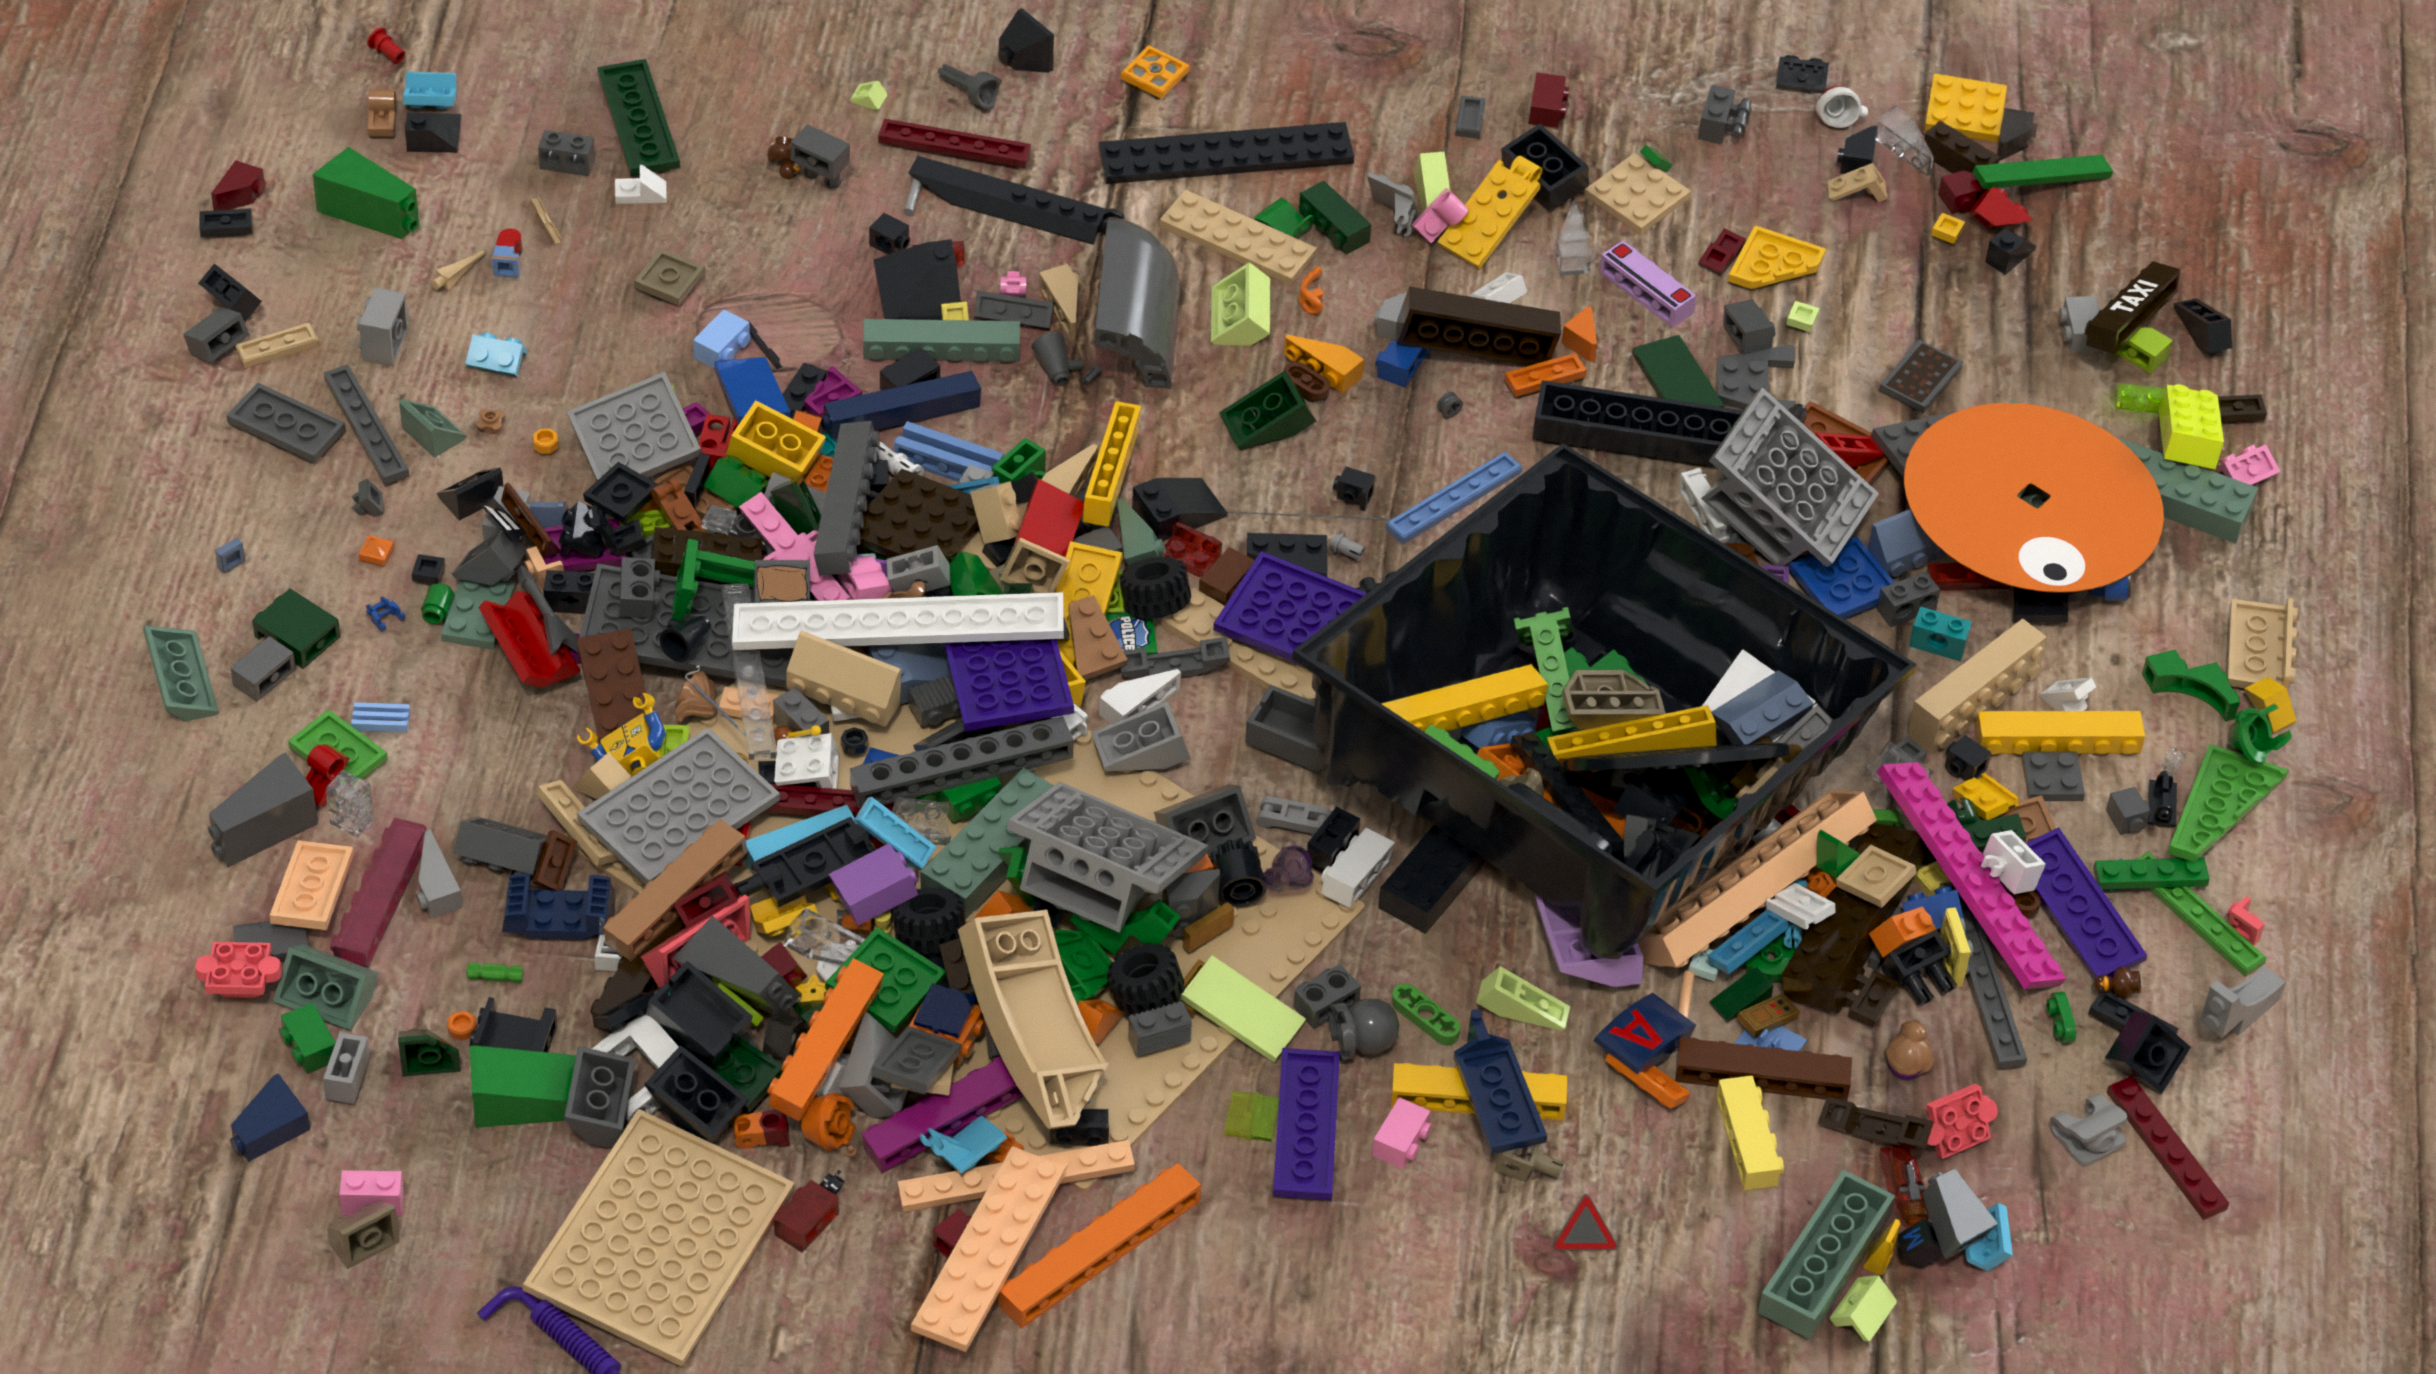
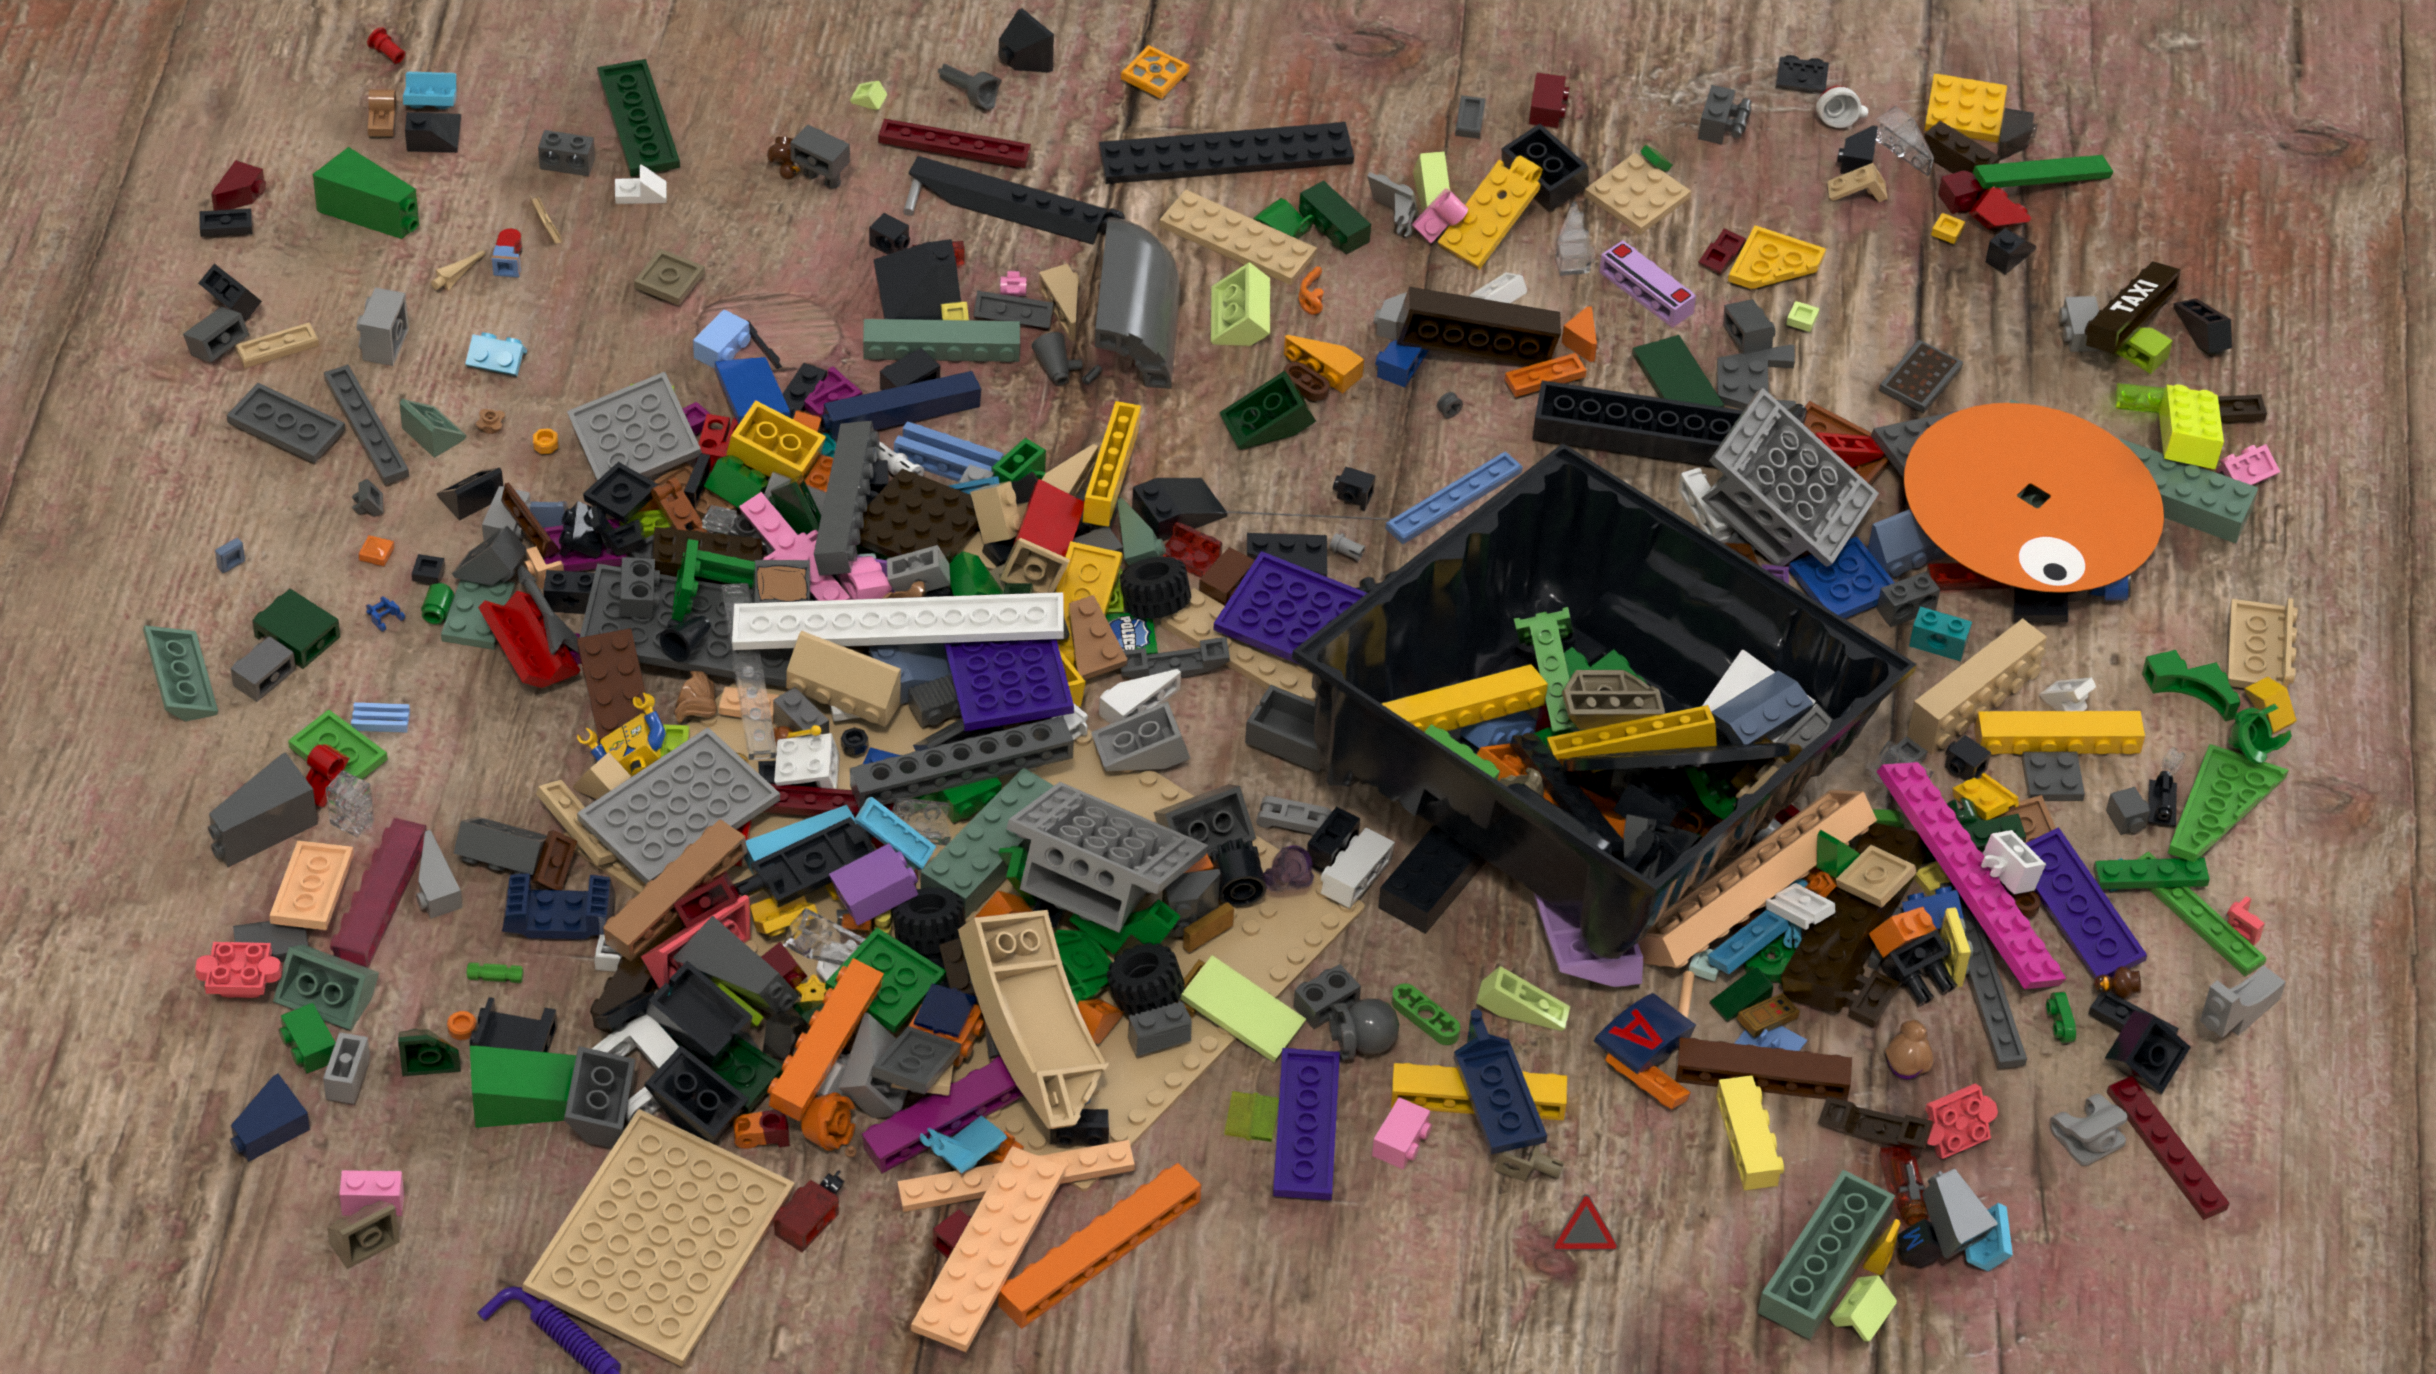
(502, 518): black sticker -> none
(716, 705): piece -> none

